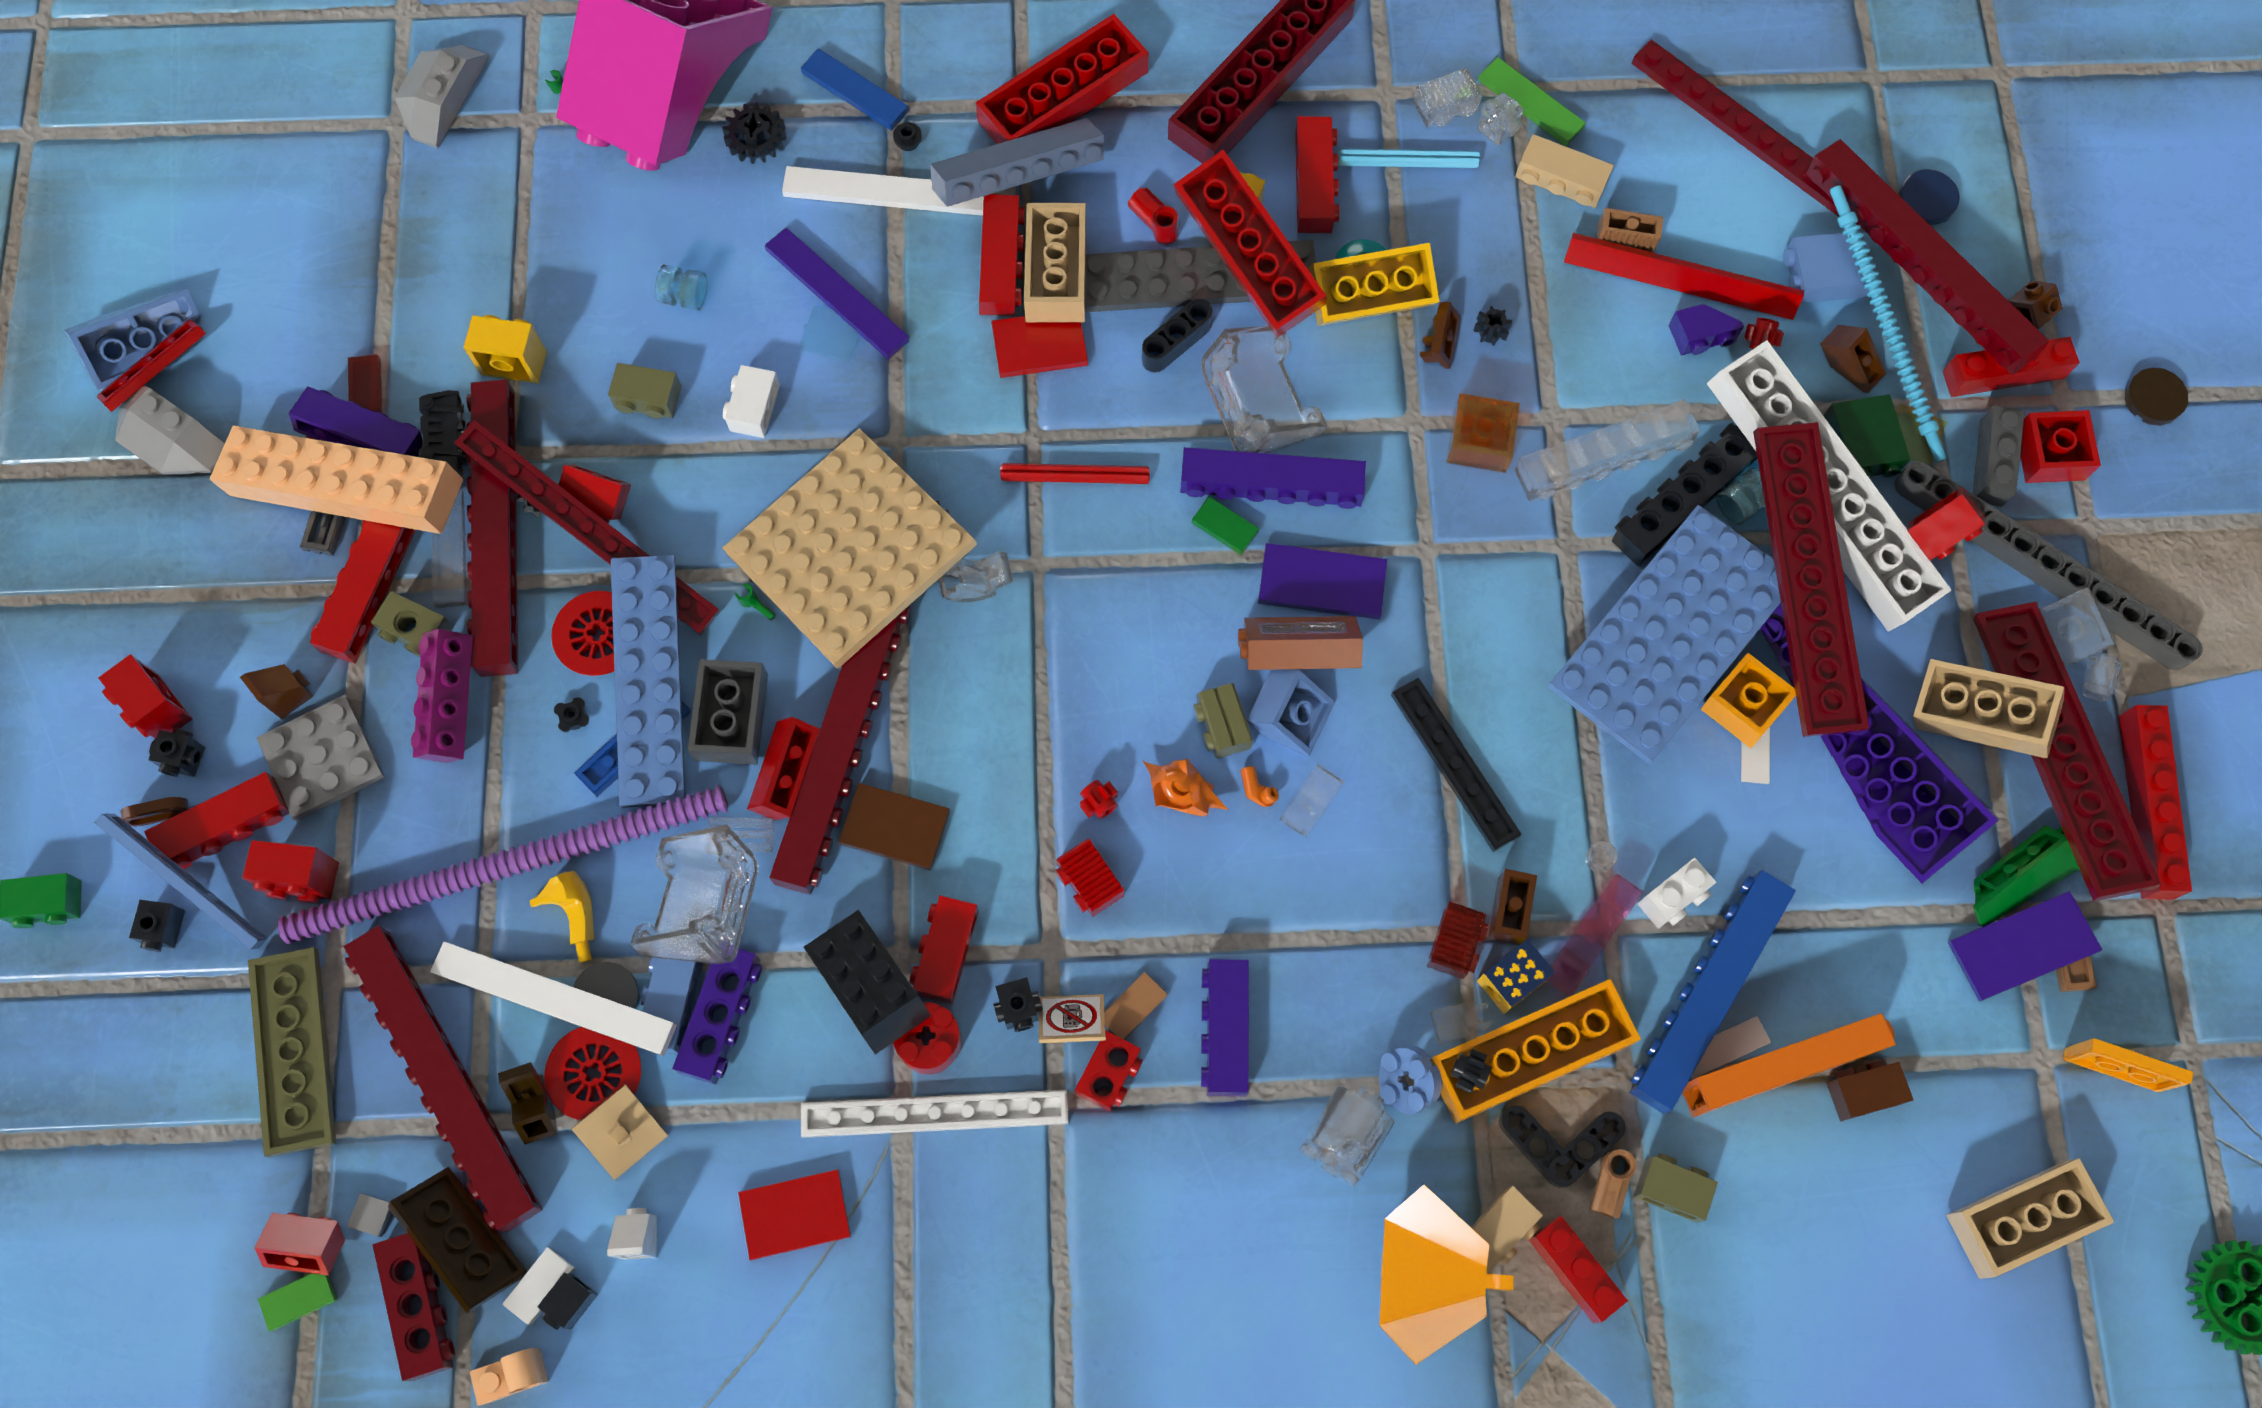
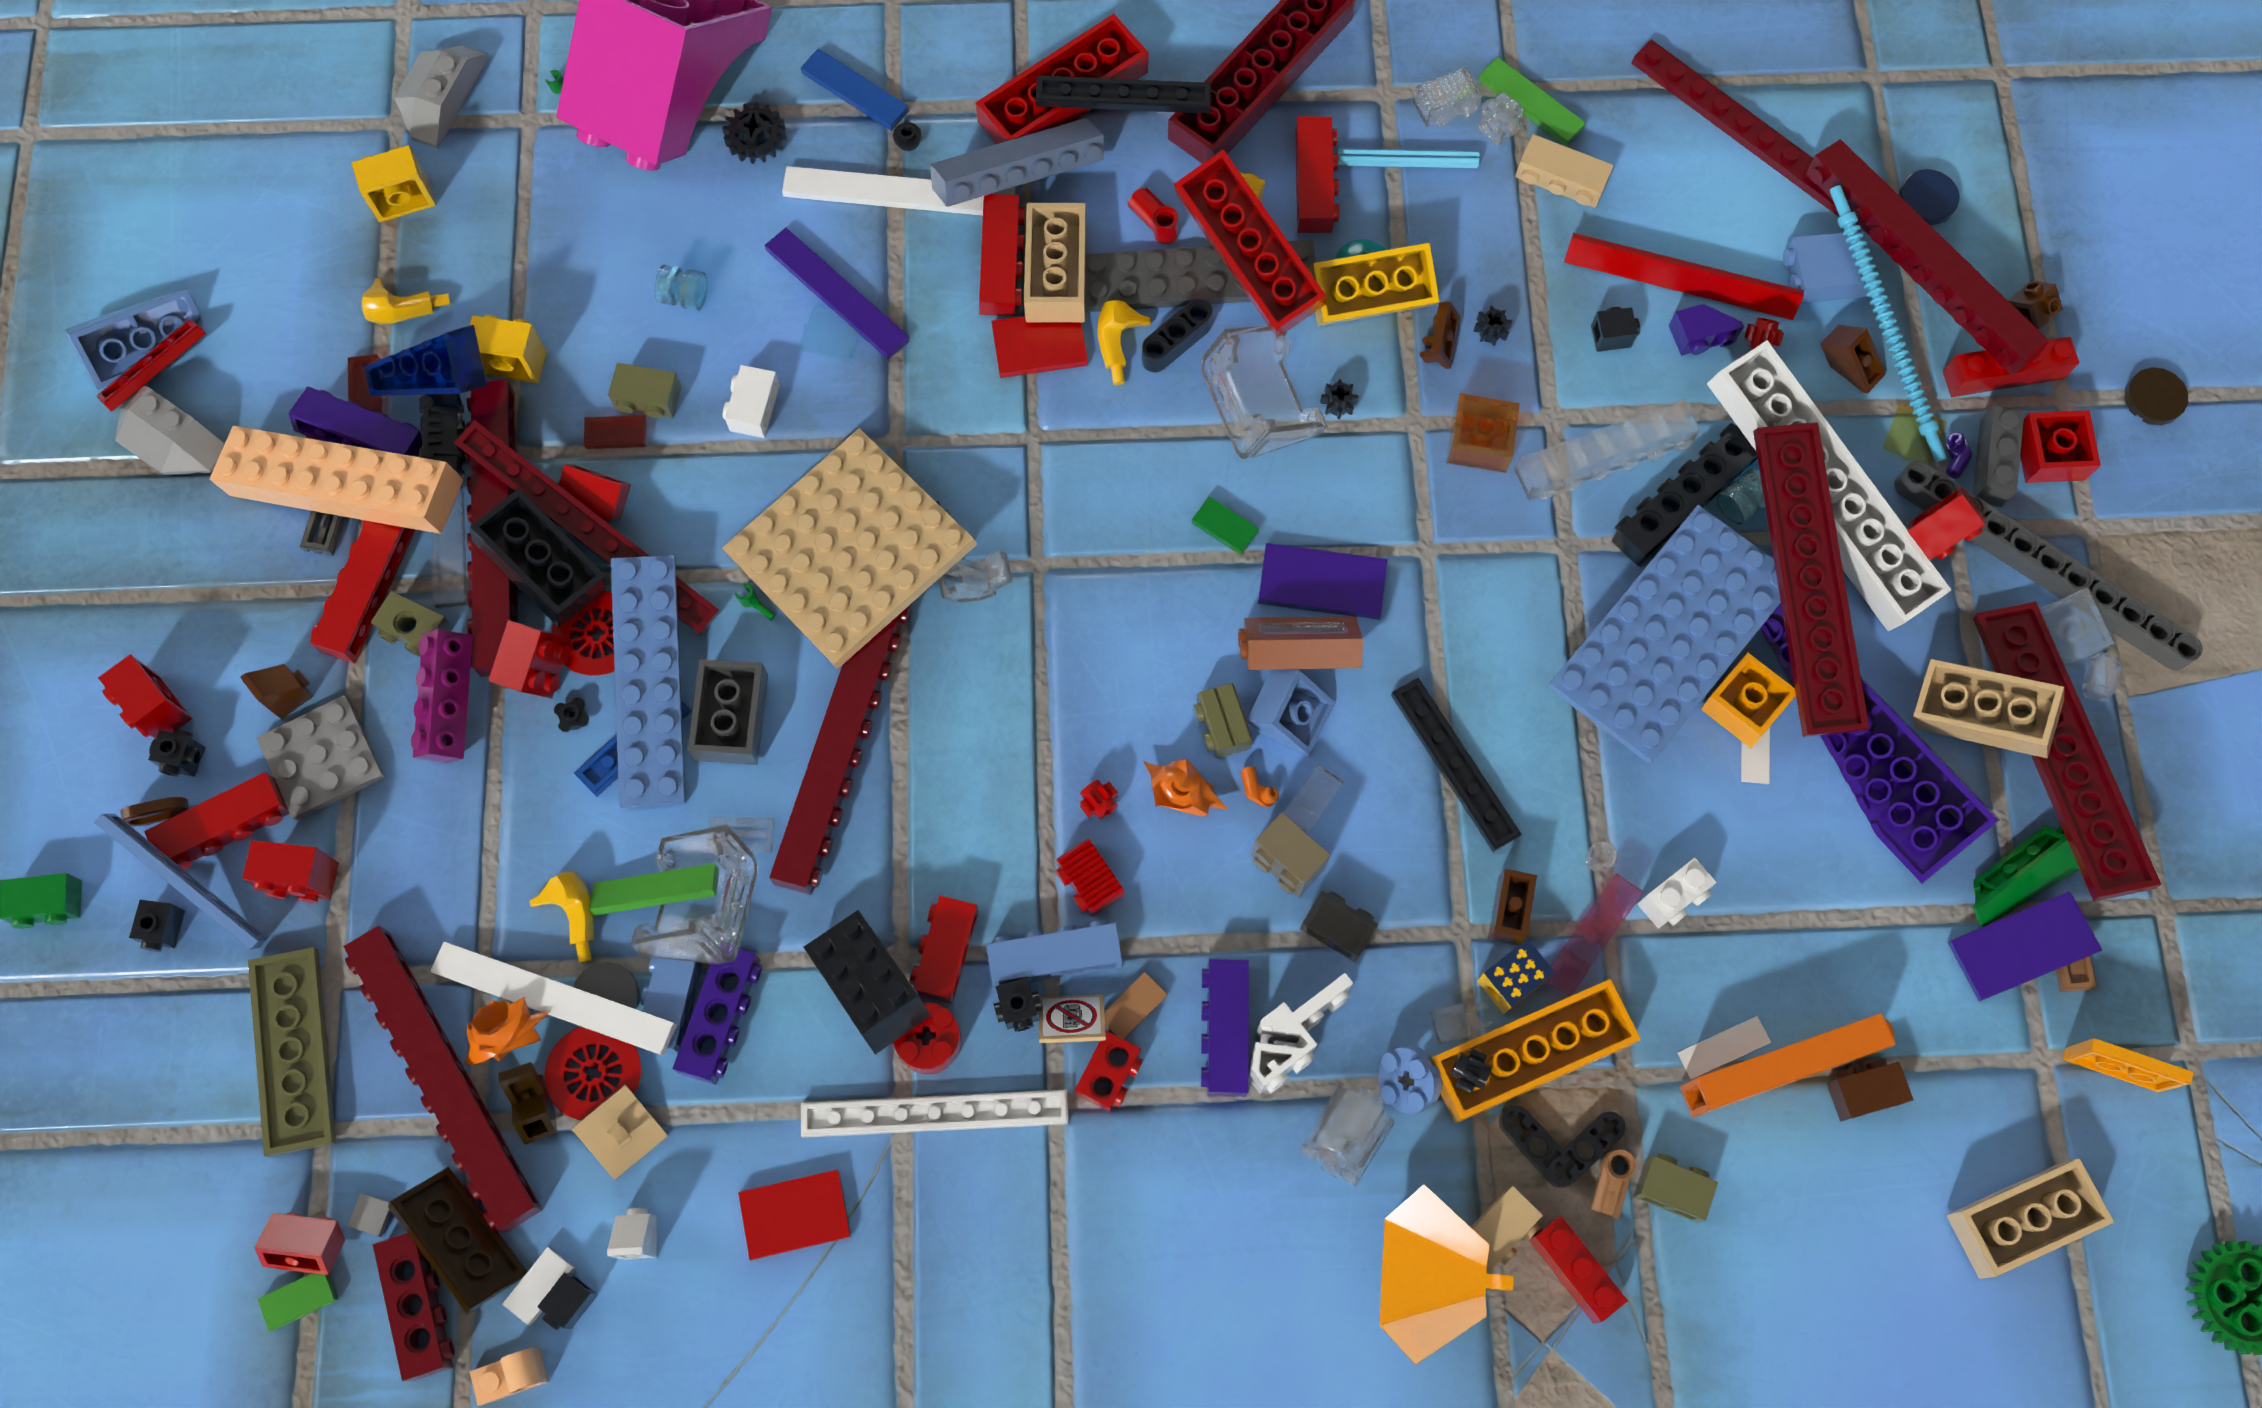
(384, 308): none -> yellow animal
(393, 183): none -> yellow brick
(434, 367): none -> clear blue wedge
(500, 865): medium lavender piece -> none
(500, 1029): none -> orange hair
(530, 660): none -> red brick
(538, 557): none -> black brick
(615, 432): none -> clear red tile
(654, 889): none -> bright green tile
(783, 768): red brick -> none
(894, 826): reddish brown tile -> none
(1054, 954): none -> medium blue brick
(1075, 473): red axle -> none
(1112, 320): none -> yellow animal
(1123, 94): none -> black tile
(1273, 477): dark purple brick -> none
(1289, 855): none -> dark tan brick
(1292, 1042): none -> white piece
(1336, 391): none -> black gear
(1339, 925): none -> clear smoke brick
(1457, 940): clear red brick -> none
(1615, 329): none -> black brick
(1630, 228): medium nougat brick -> none
(1711, 992): blue brick -> none
(1871, 434): dark green brick -> none
(1960, 454): none -> dark purple arm
(2156, 796): red brick -> none

